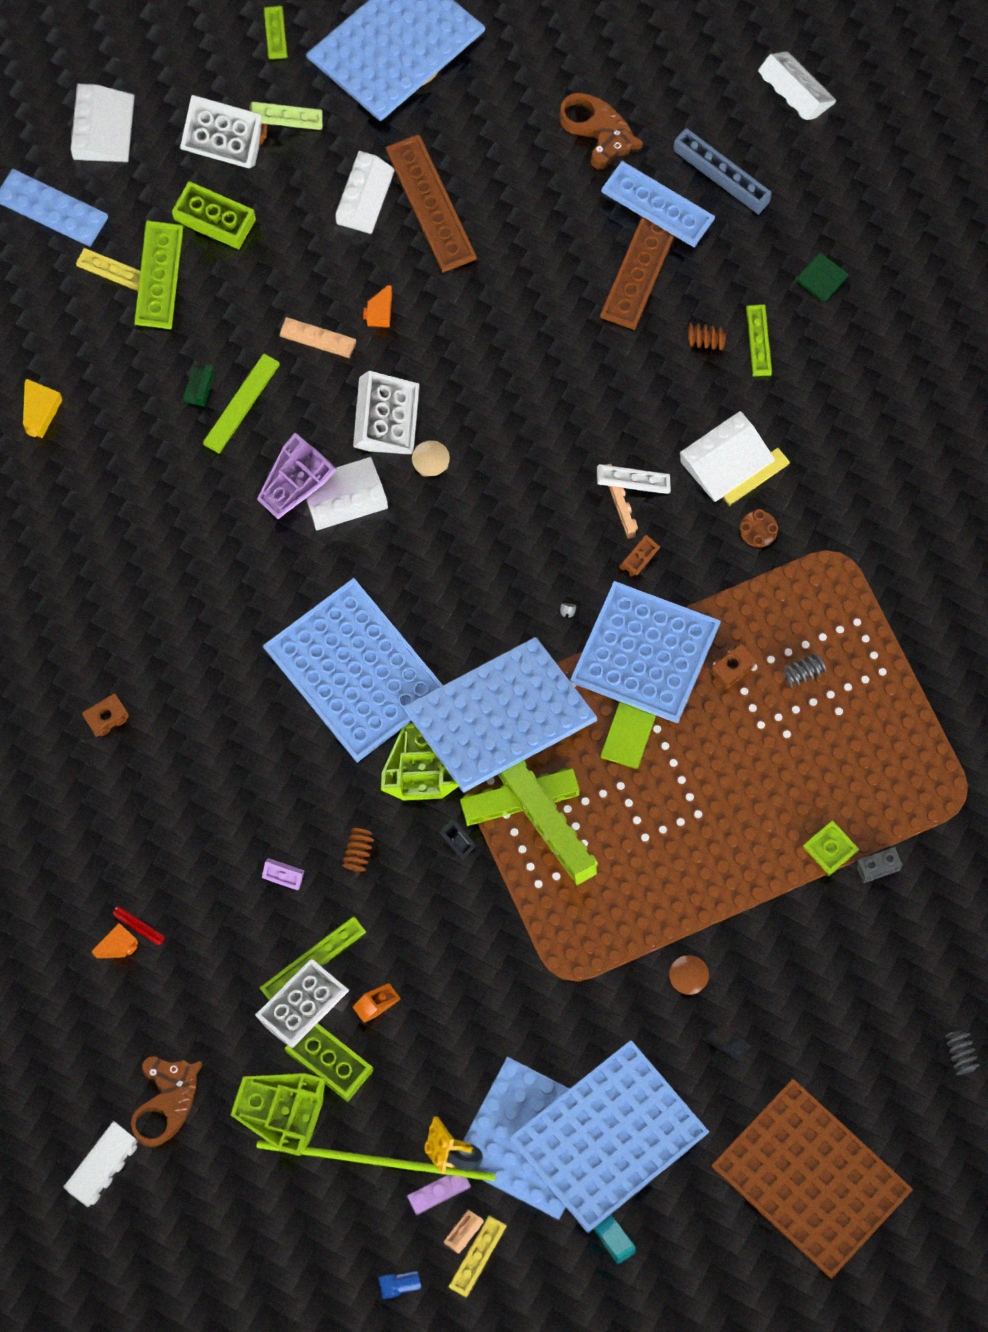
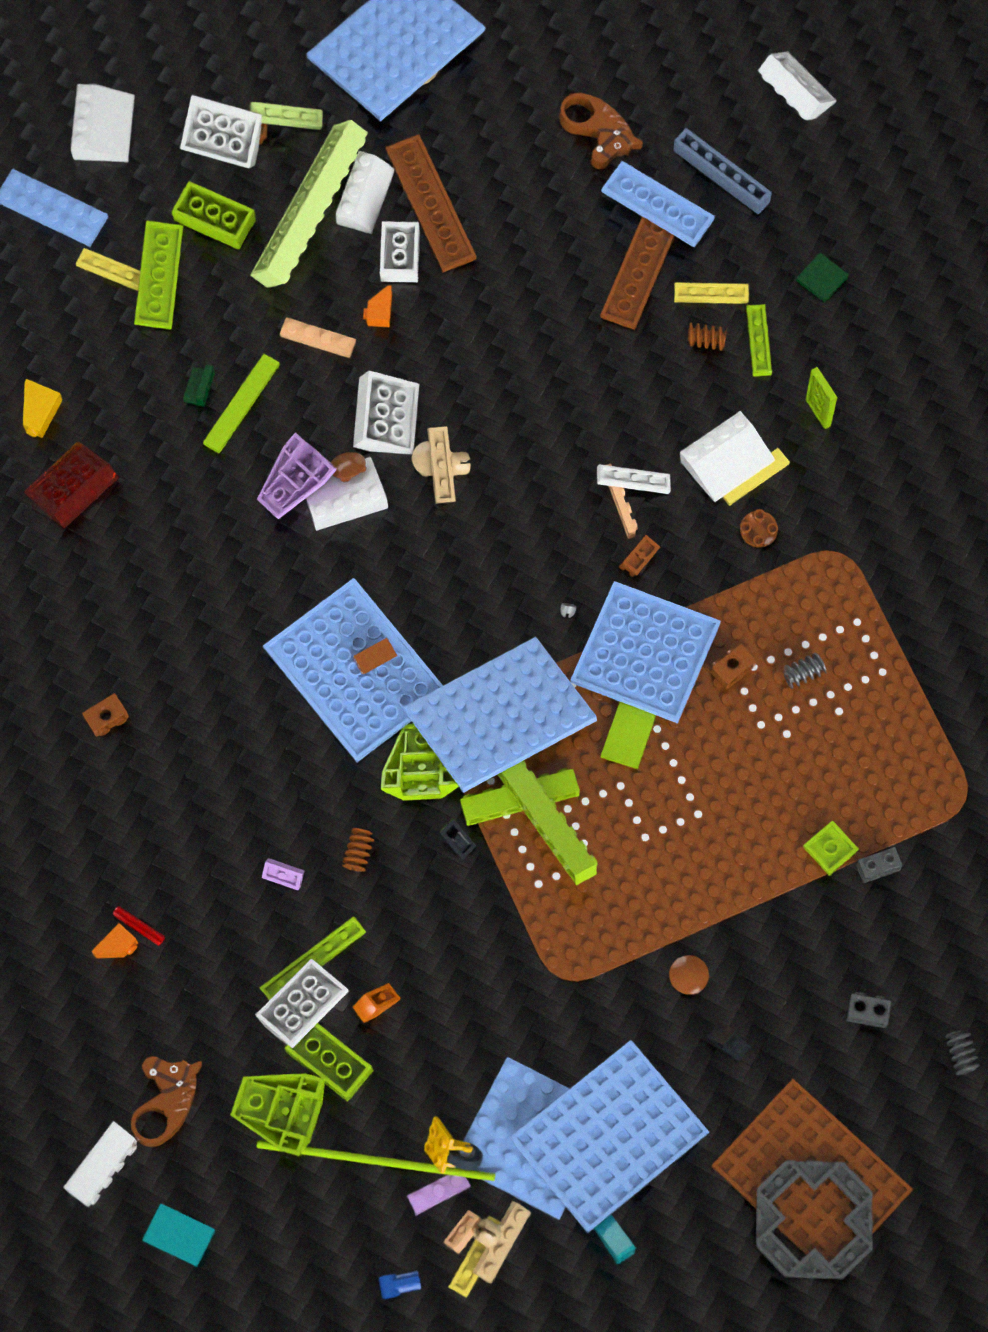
(71, 484): none -> clear red slope
(178, 1235): none -> teal tile
(275, 32): lime plate -> none
(309, 204): none -> yellowish green brick
(348, 465): none -> dark orange dish
(374, 656): none -> dark orange hinge
(399, 252): none -> white brick
(445, 464): none -> tan plate
(498, 1240): none -> tan plate
(711, 293): none -> light yellow tile
(814, 1264): none -> dark grey plate
(821, 398): none -> lime tile
(868, 1016): none -> dark grey brick

